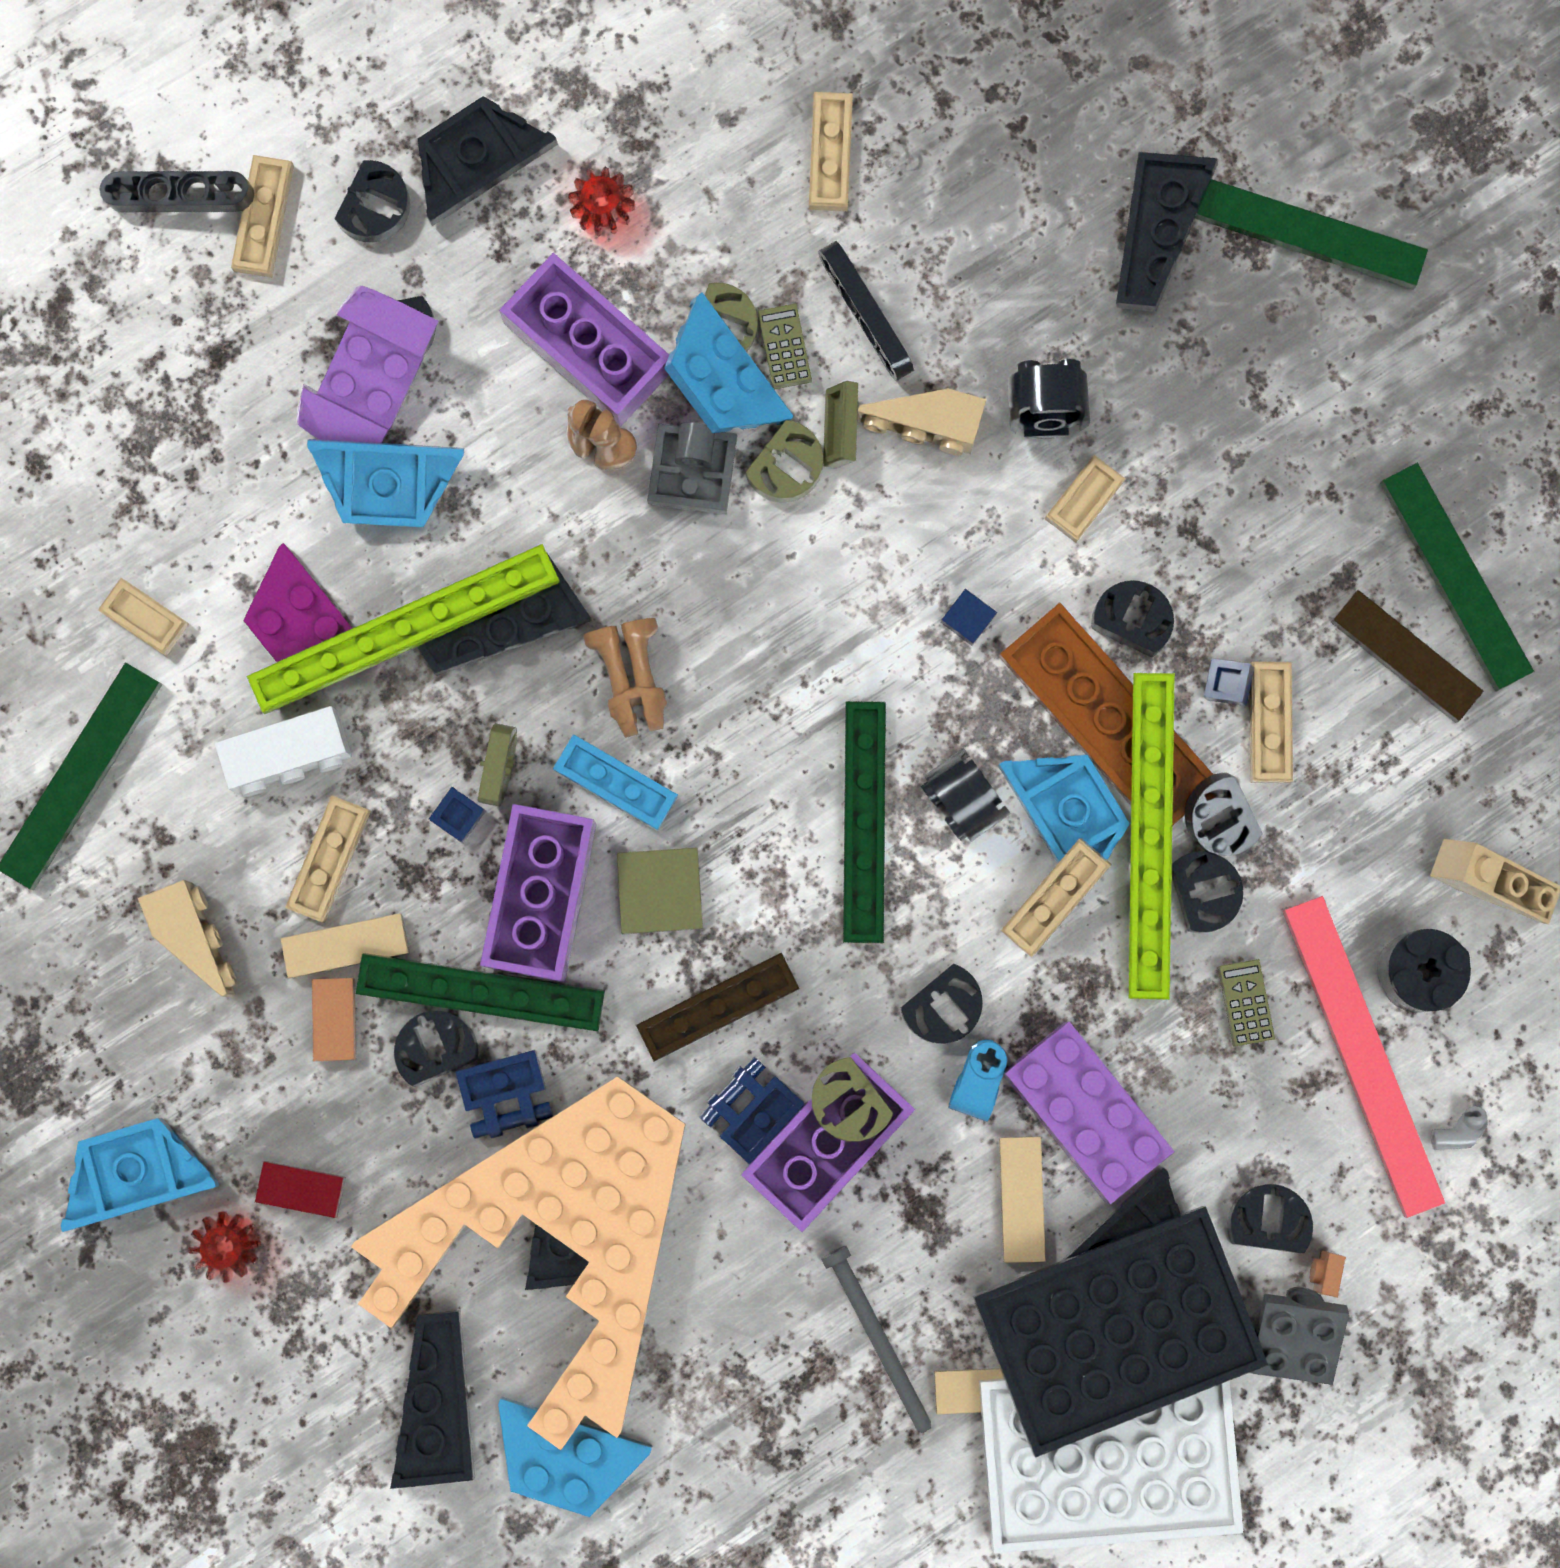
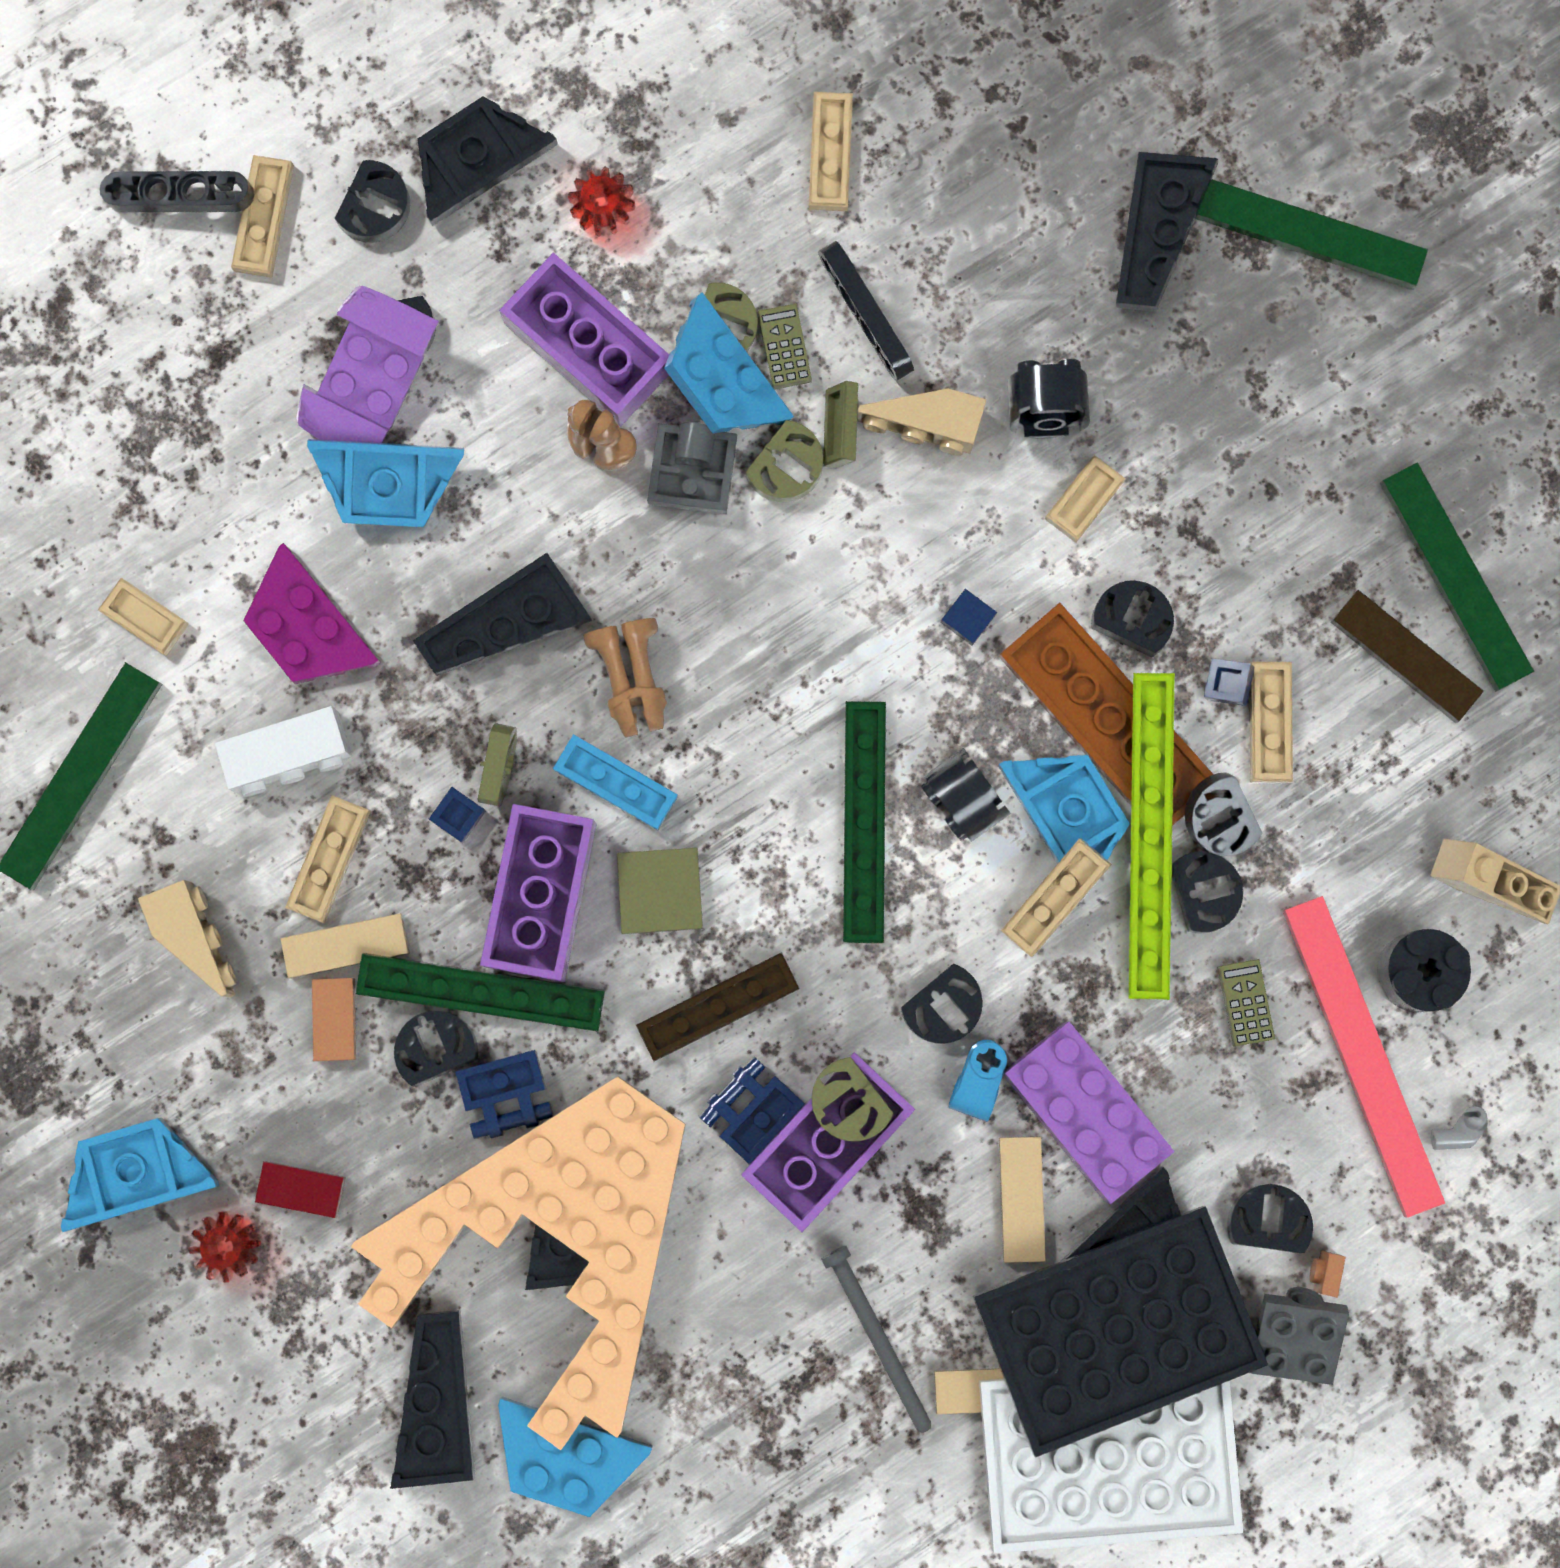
(402, 629): lime tile -> none

